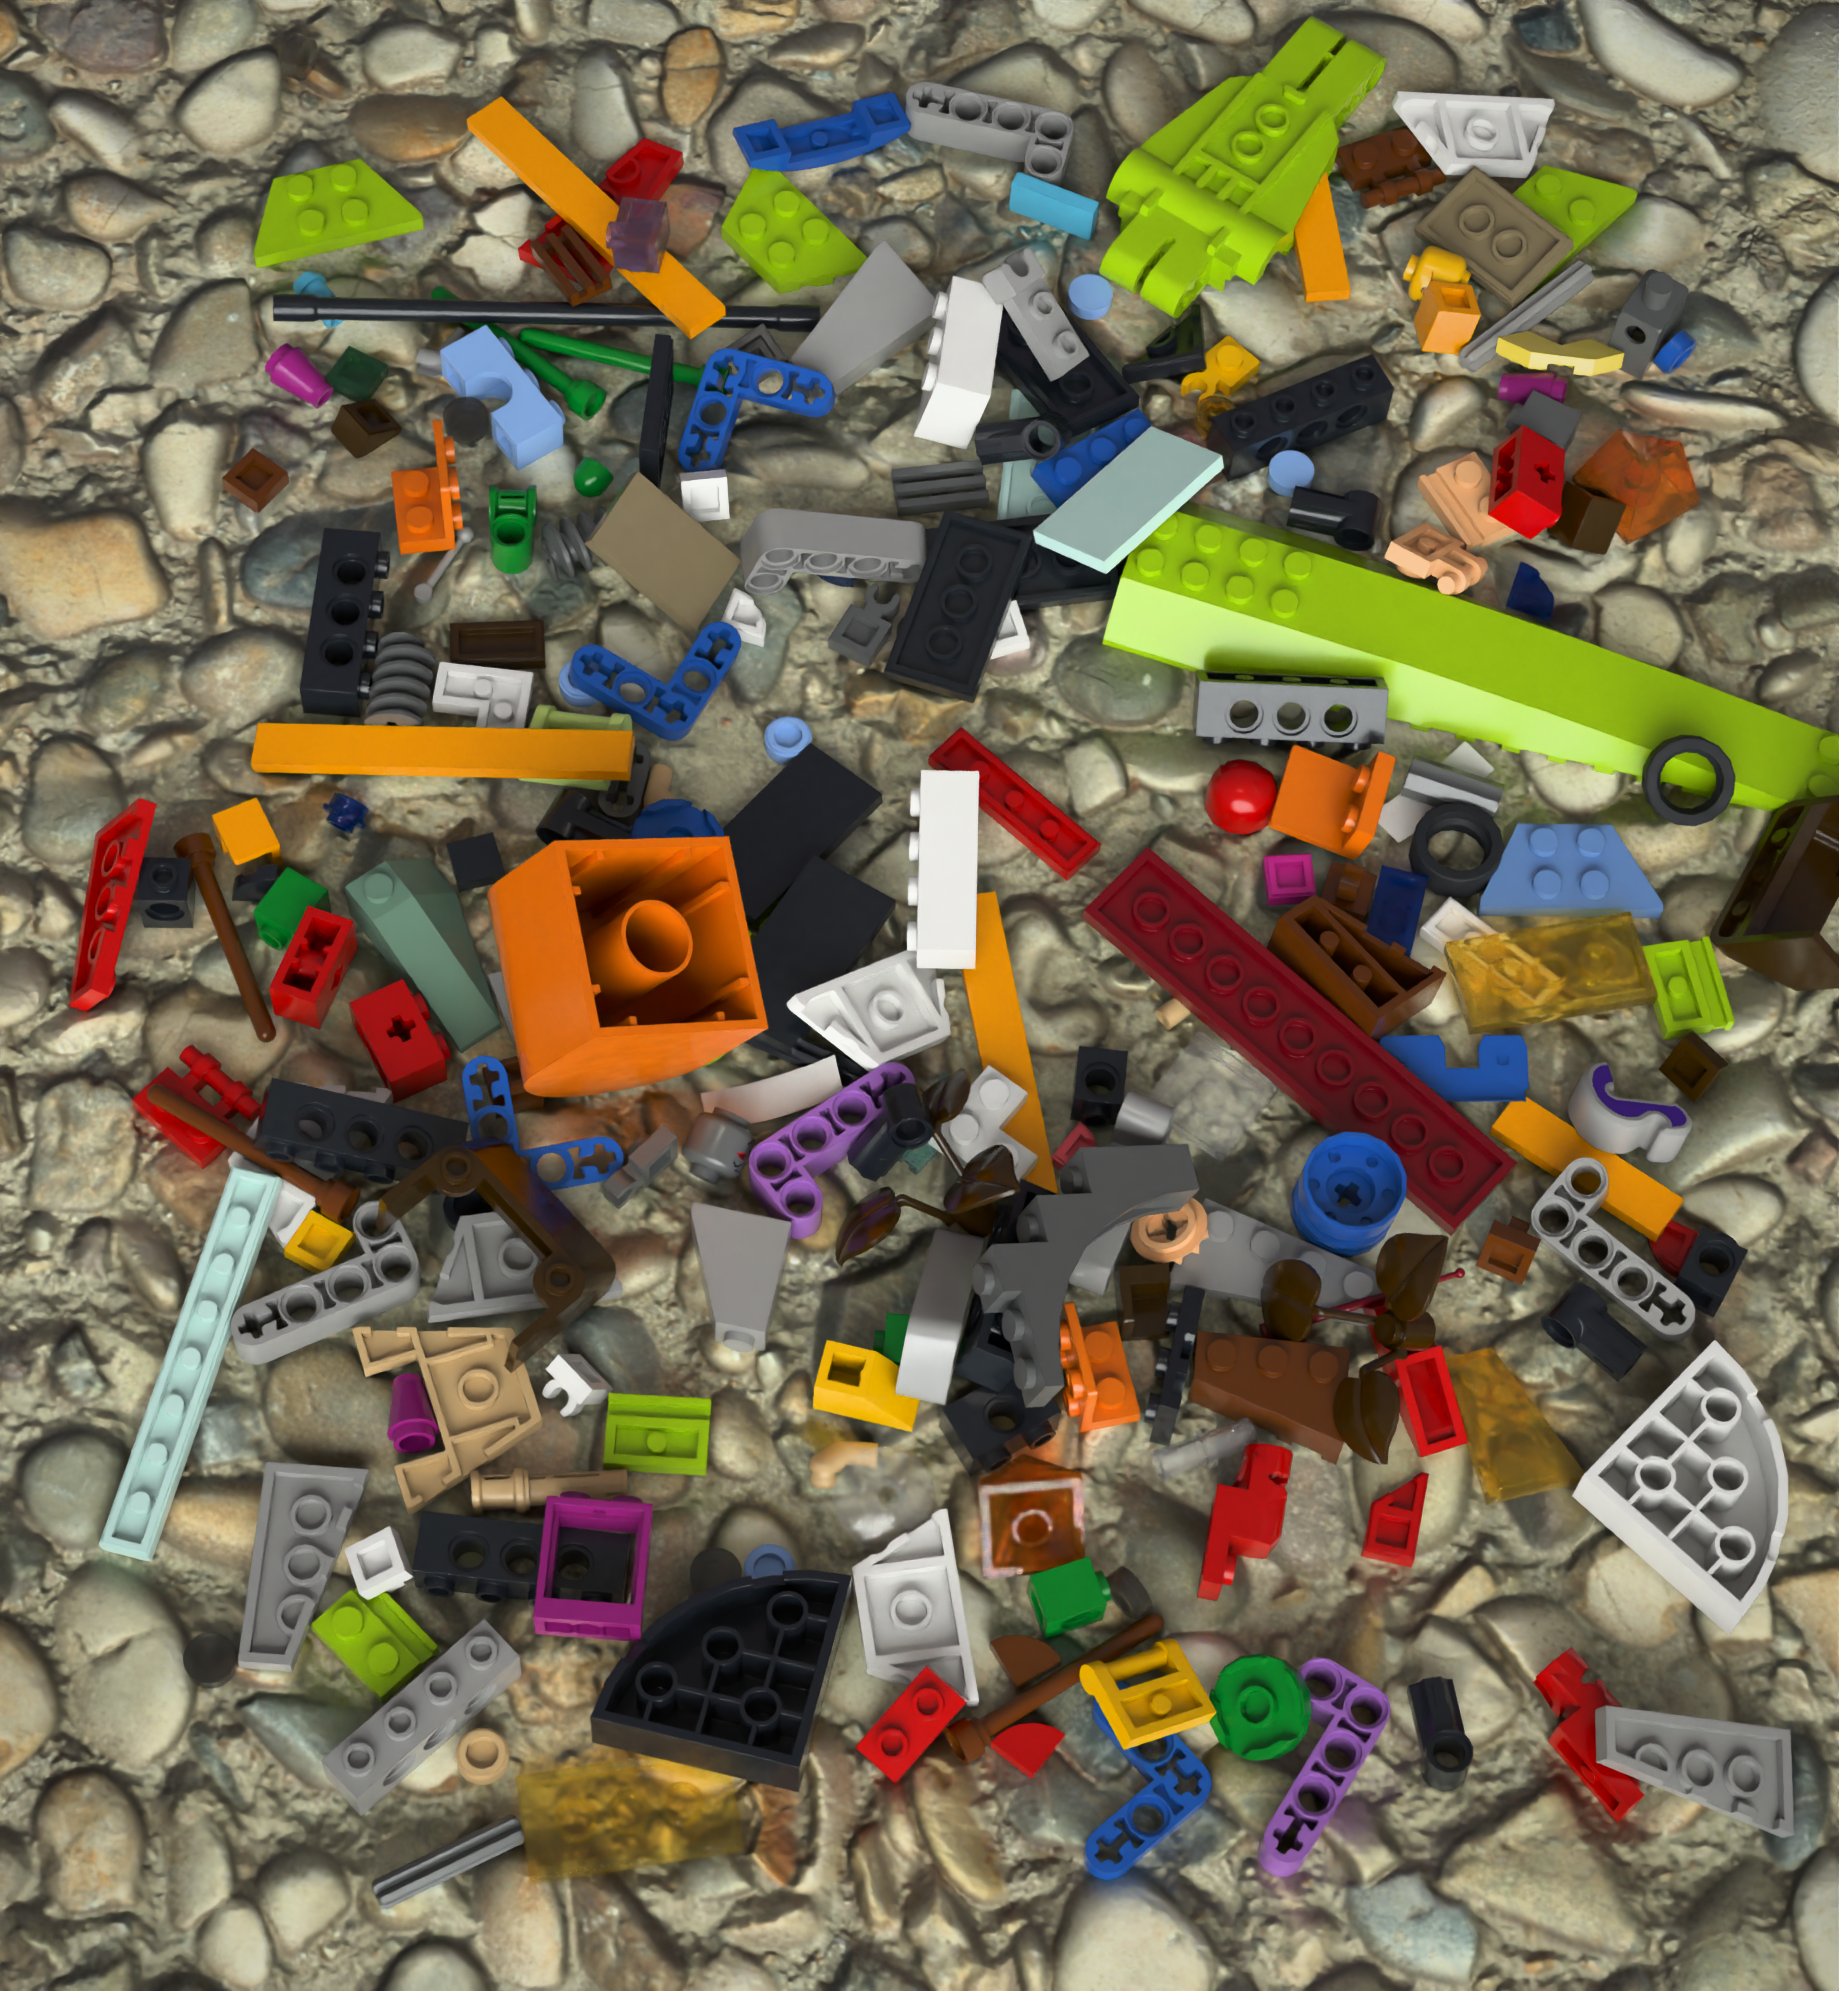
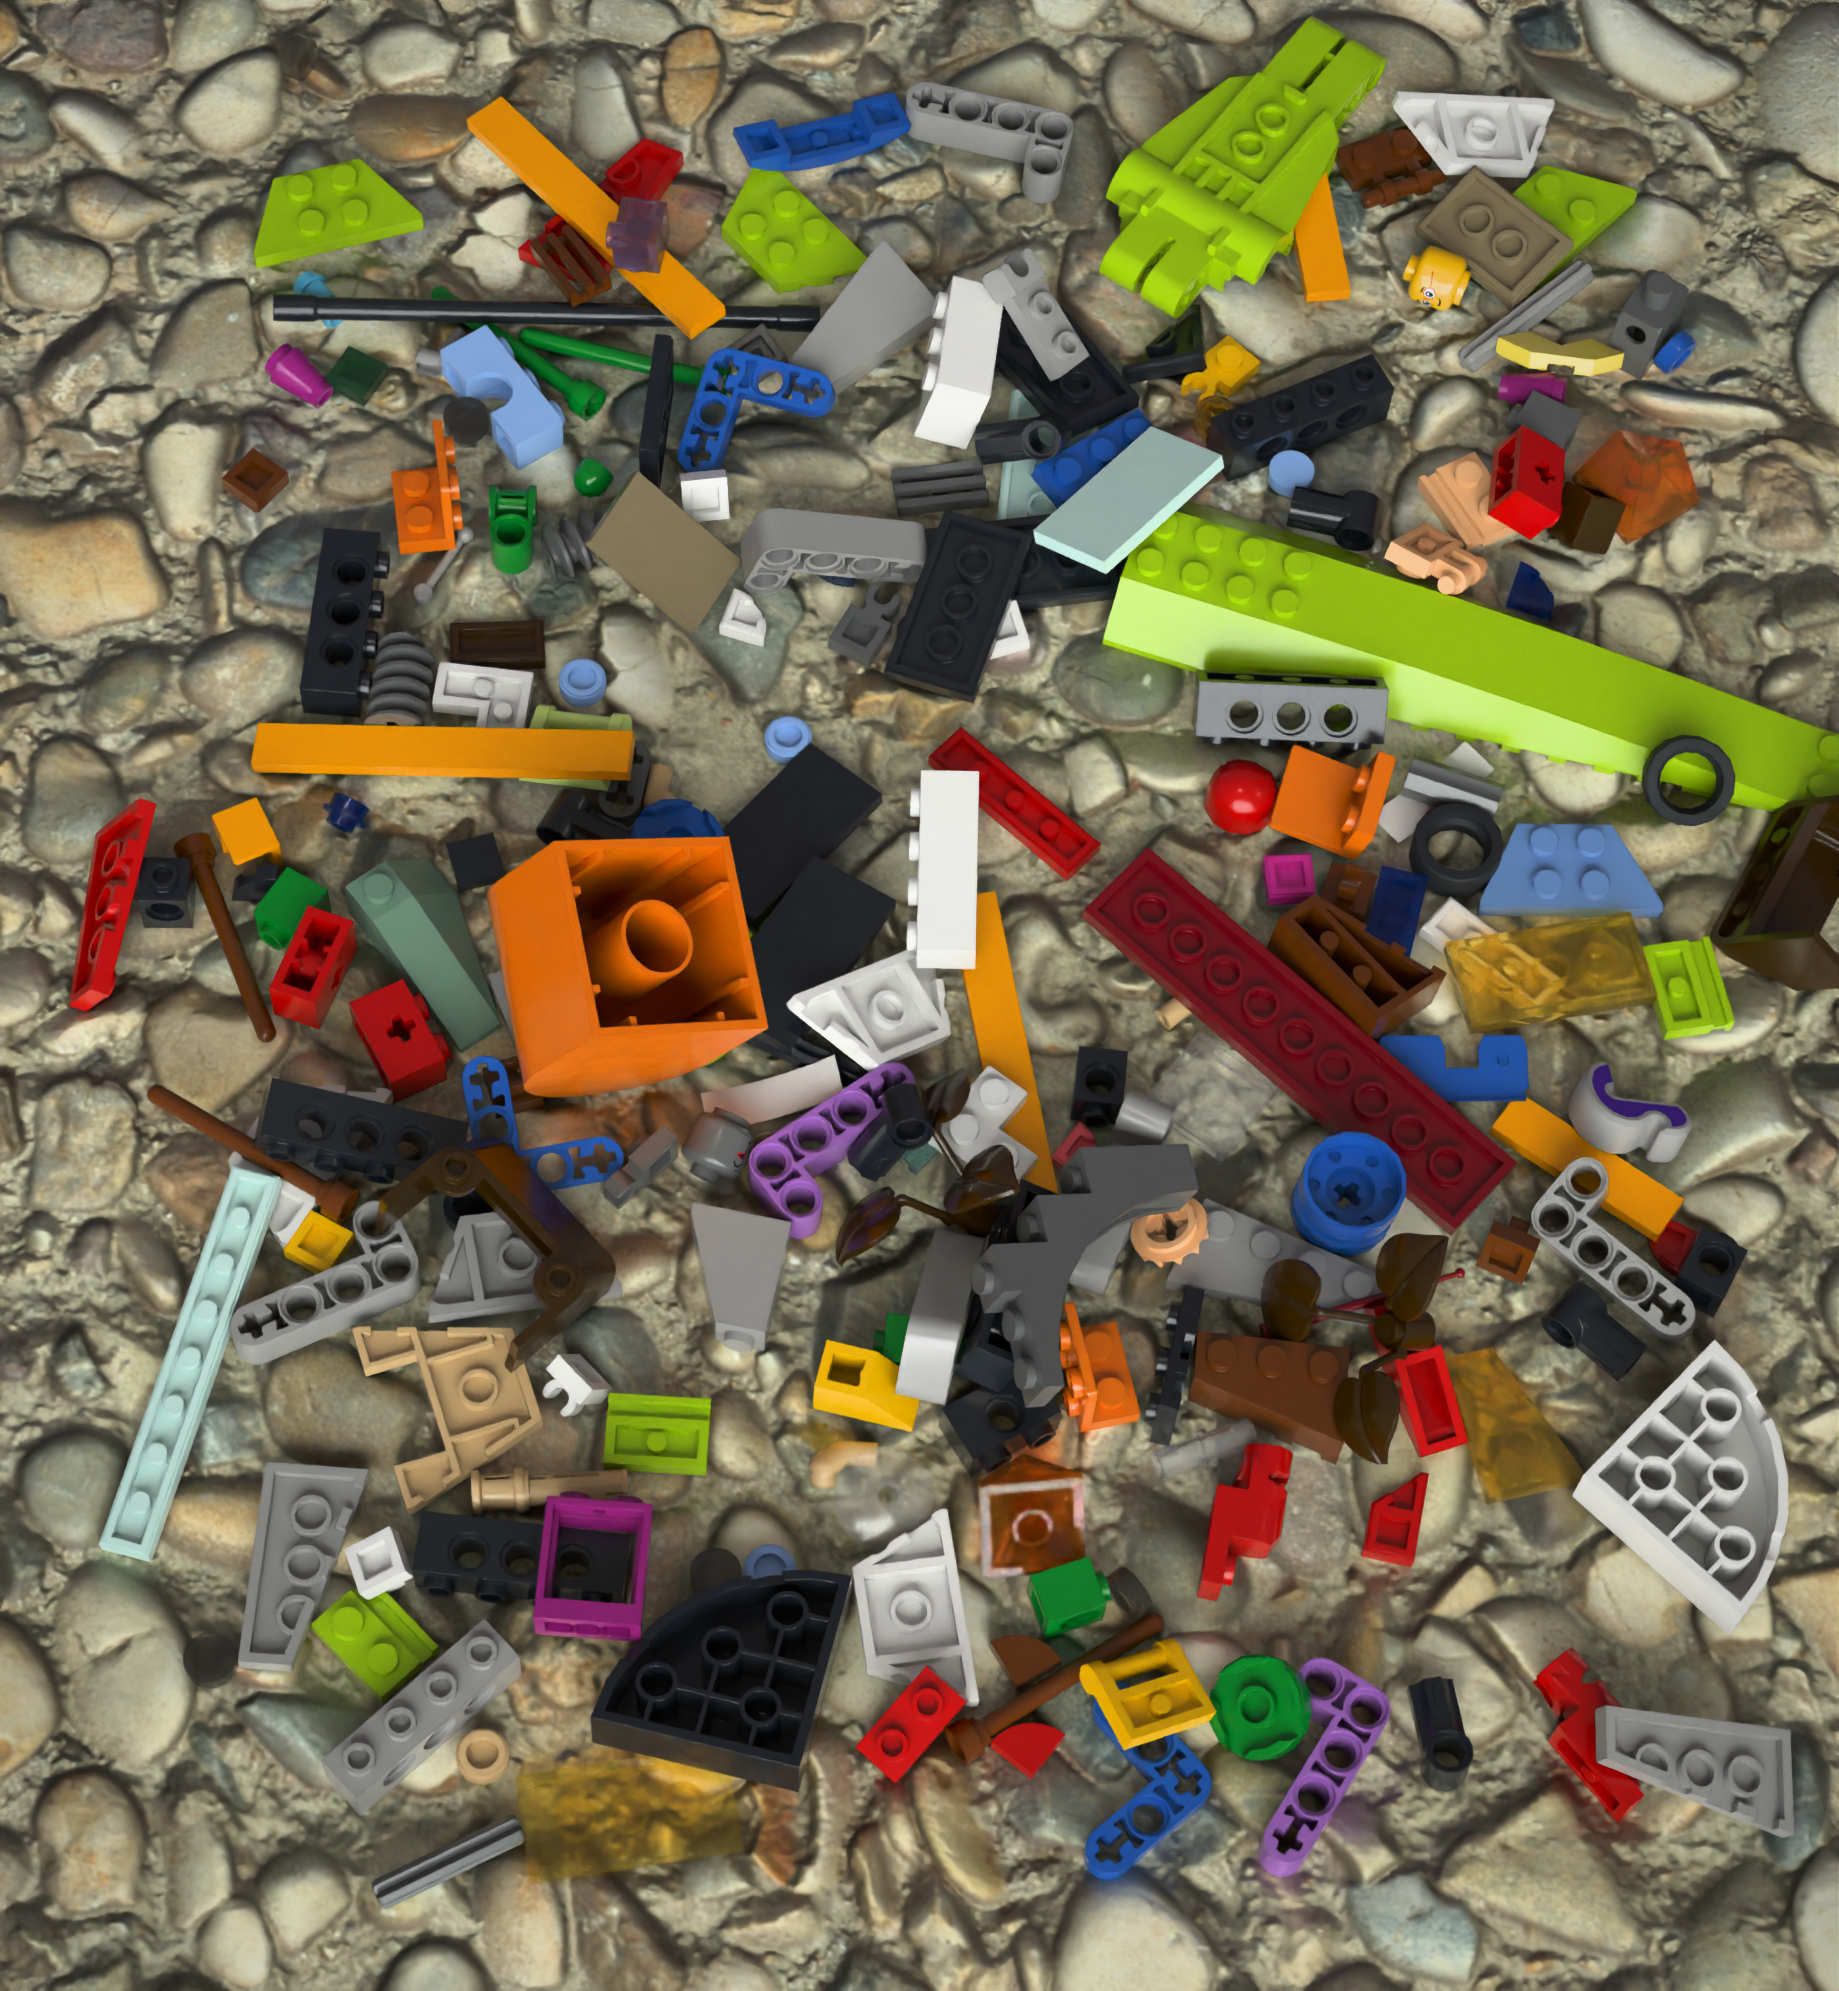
(204, 1071): red plate -> none
(364, 427): dark brown slope -> none
(411, 1416): magenta cone -> none
(671, 696): blue beam -> none
(1053, 205): medium azure tile -> none
(1089, 296): light blue tile -> none
(1142, 1301): dark brown panel -> none
(1446, 317): light orange panel -> none
(1693, 1066): dark brown tile -> none

